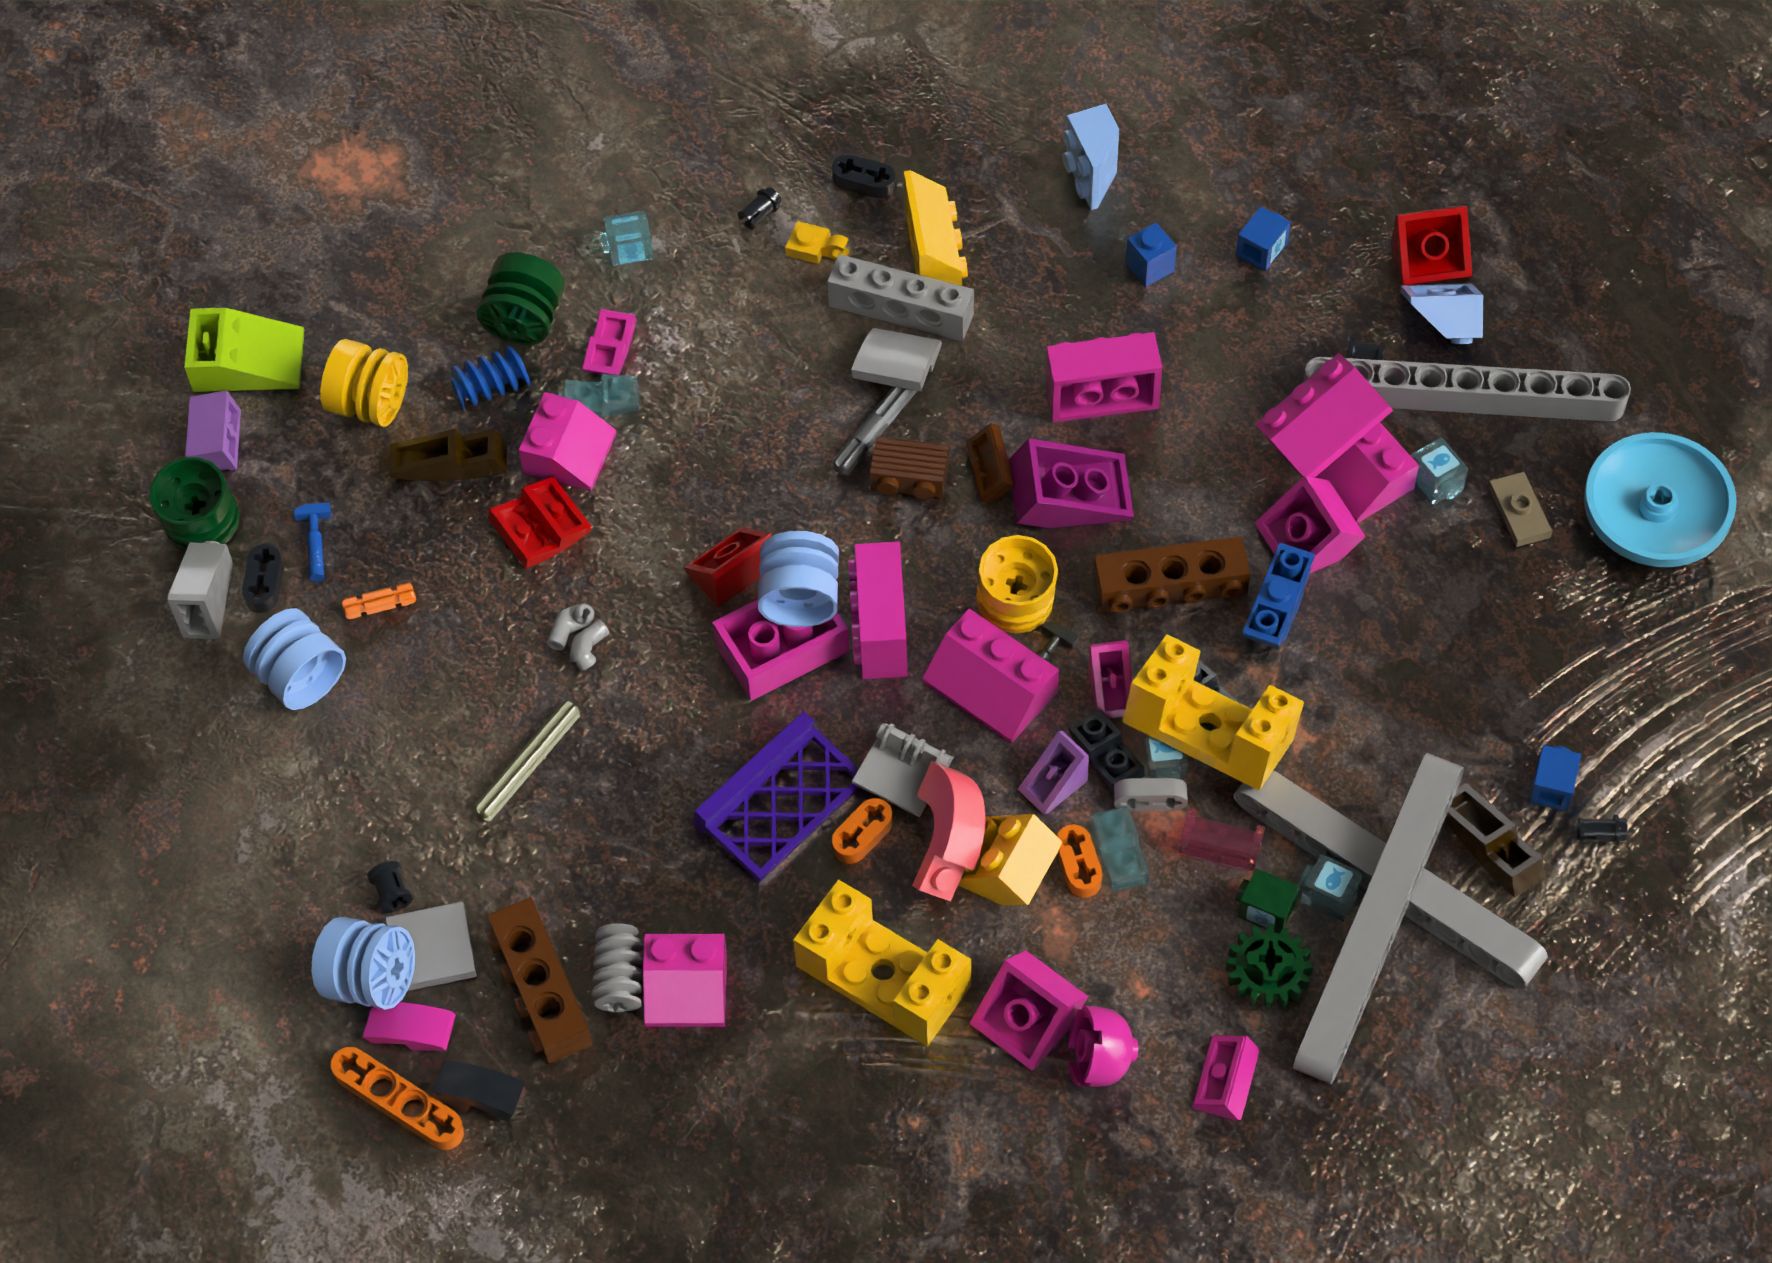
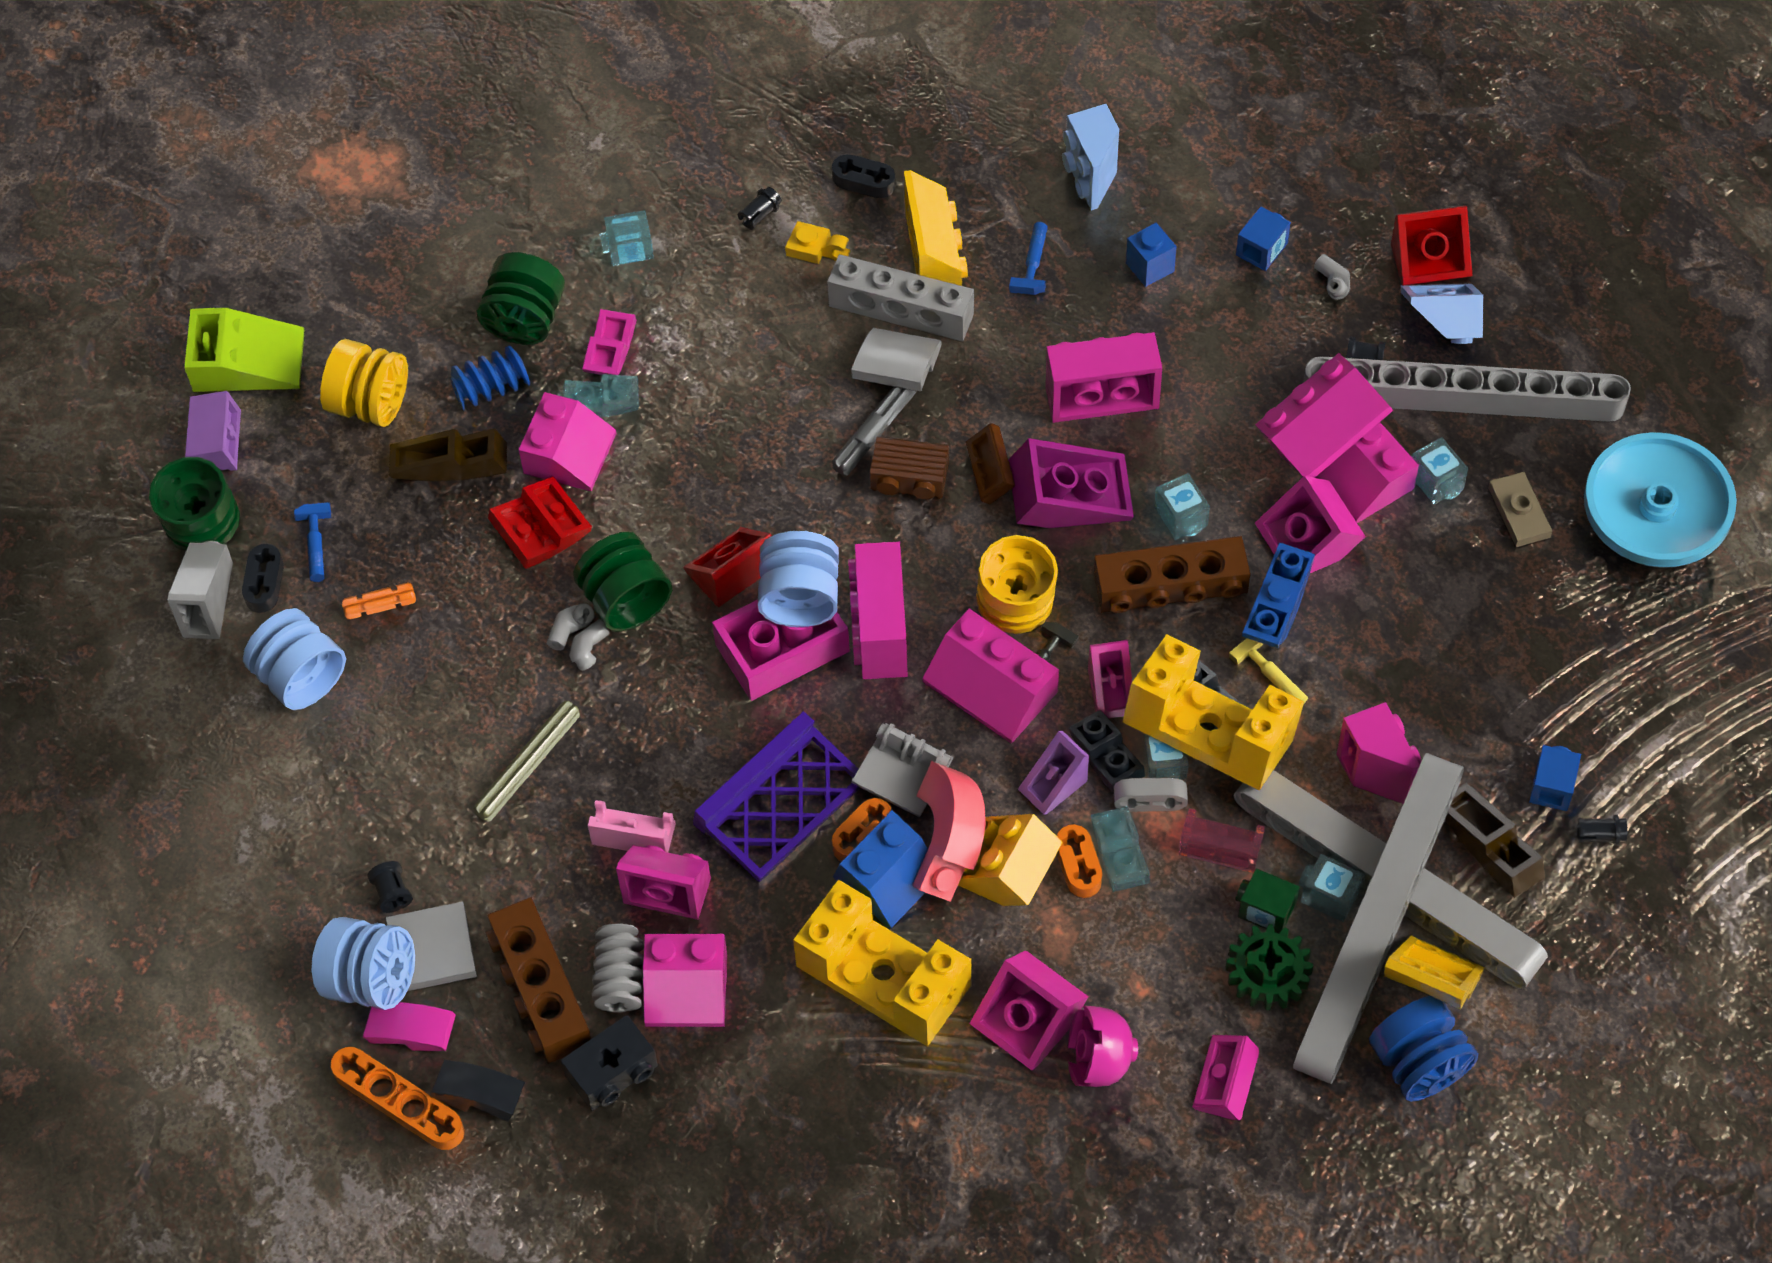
(622, 581): none -> dark green wheel
(623, 1048): none -> black brick
(625, 829): none -> bright pink hinge
(663, 880): none -> dark pink slope
(885, 868): none -> blue slope
(1028, 284): none -> blue piece
(1182, 506): none -> clear light blue brick
(1268, 668): none -> light yellow piece
(1338, 277): none -> light grey arm
(1377, 753): none -> dark pink slope
(1423, 1048): none -> blue wheel
(1433, 971): none -> yellow slope

